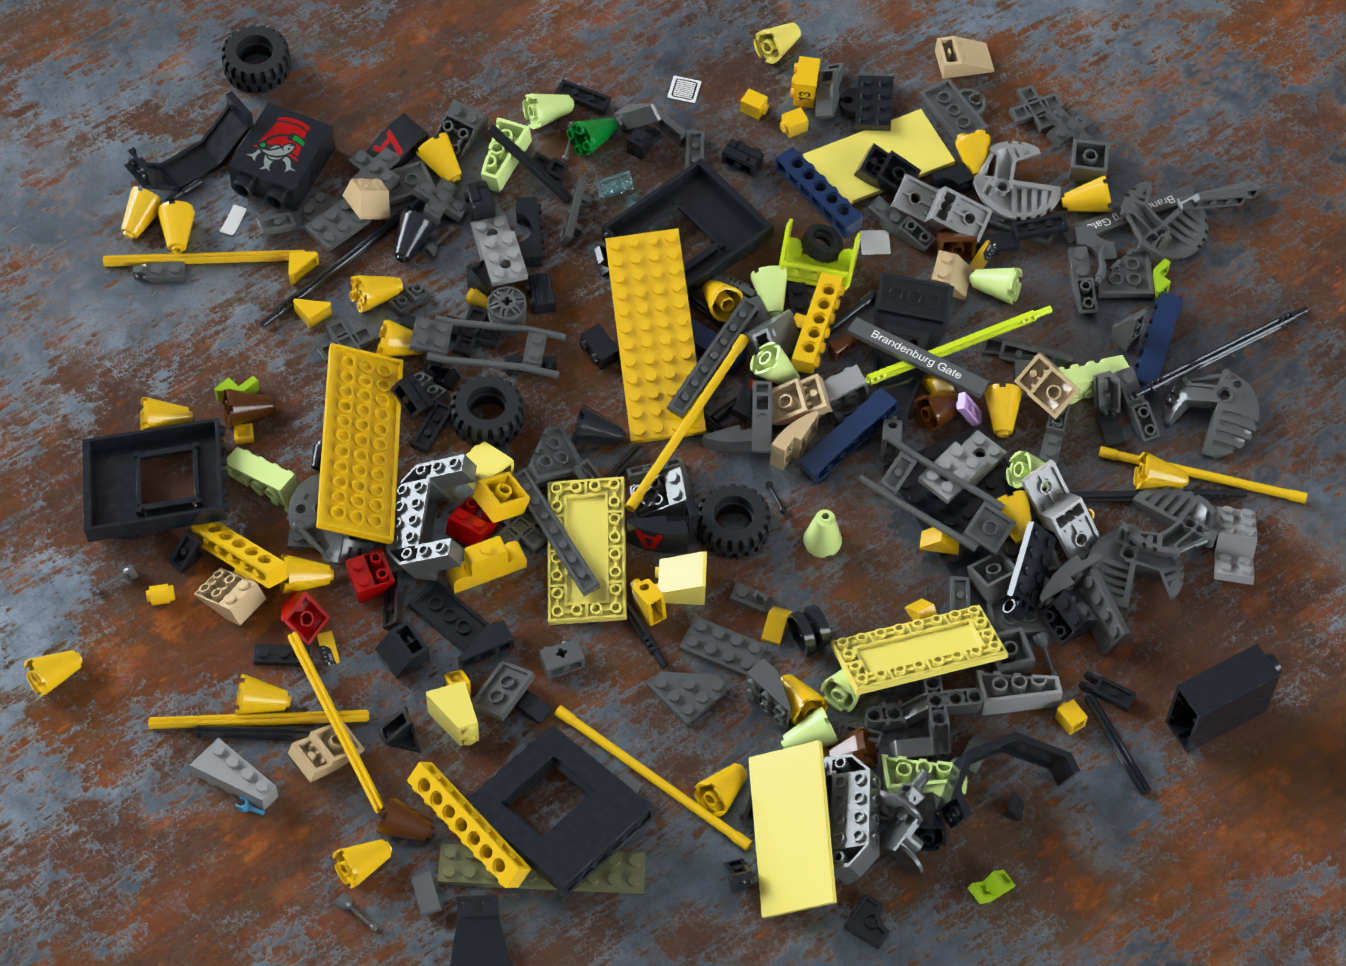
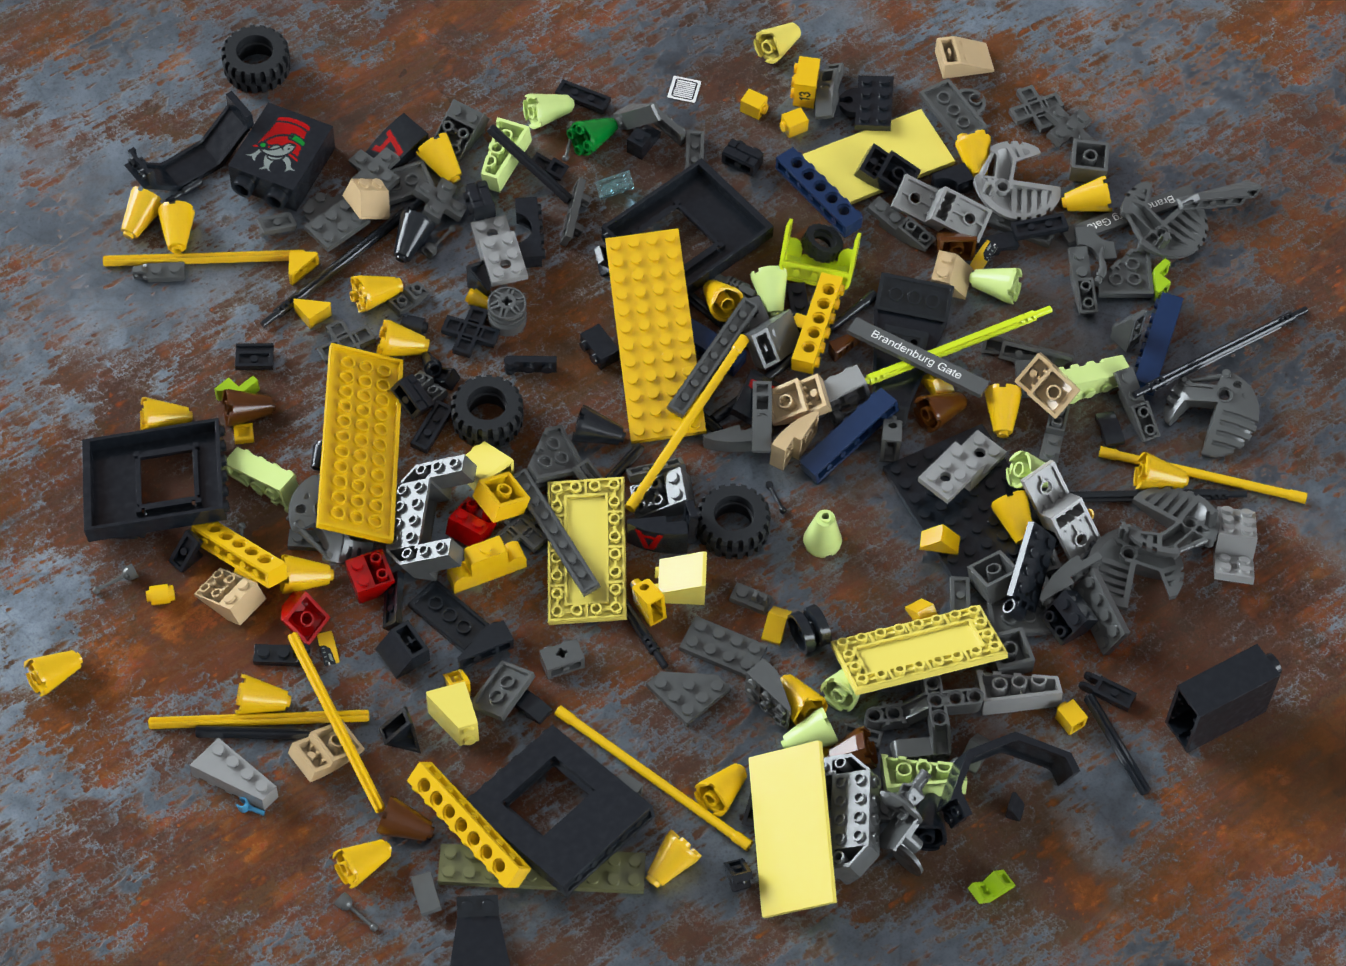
(233, 220): white sticker -> none
(254, 356): none -> black plate
(434, 337): dark grey plate -> none
(541, 293): black brick -> none
(671, 859): none -> yellow cone
(773, 364): yellowish green cone -> none
(867, 922): black tile -> none
(875, 242): white sticker -> none
(969, 409): lavender plate -> none
(987, 528): dark grey plate -> none
(1042, 641): dark grey hinge -> none
(1106, 392): dark grey hinge -> none

